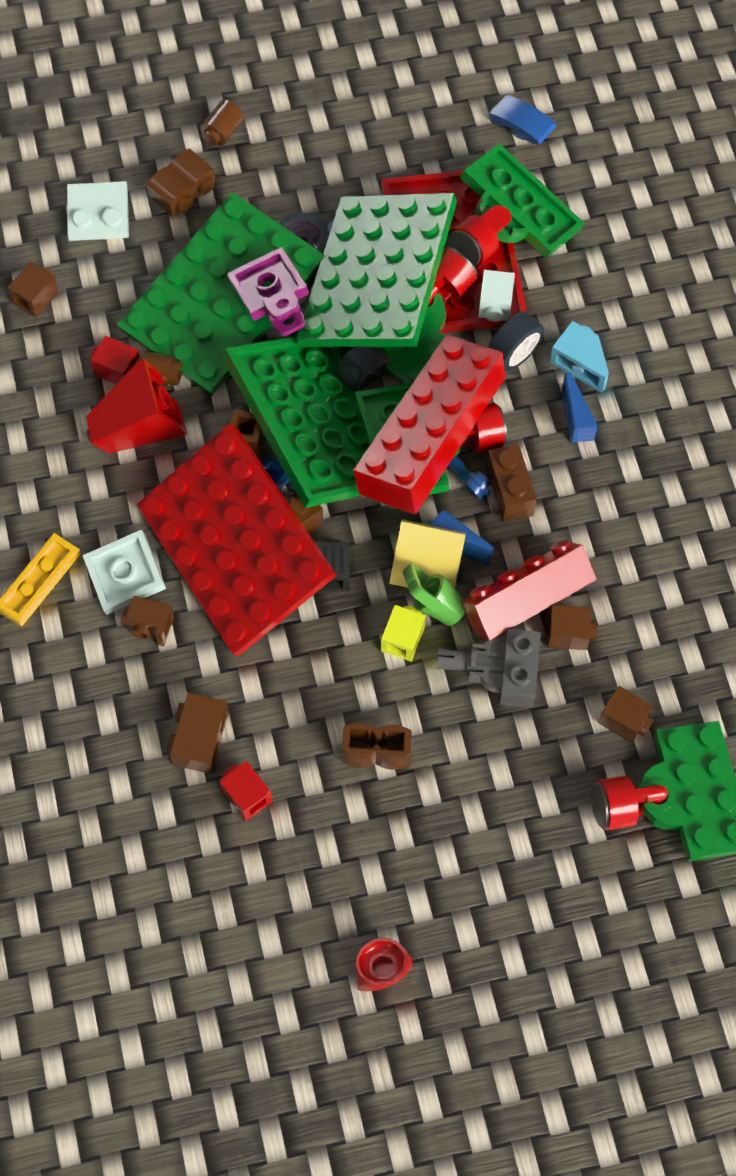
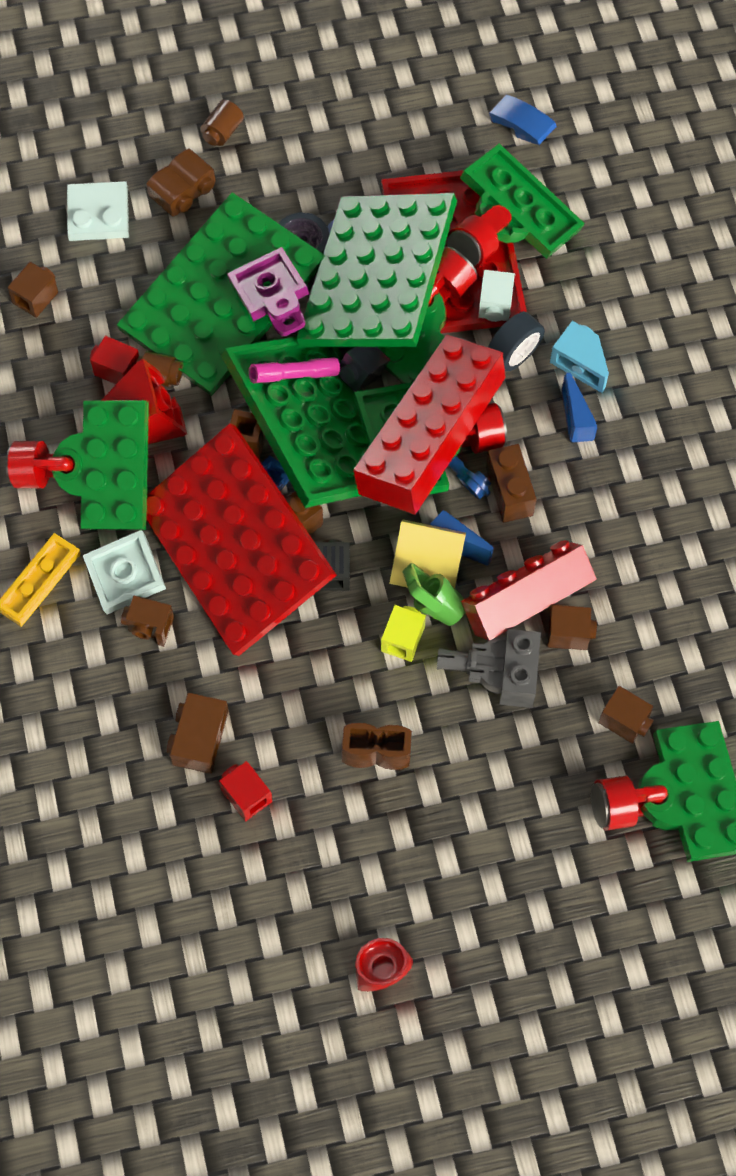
(100, 465): none -> green plate
(277, 371): none -> dark pink piece

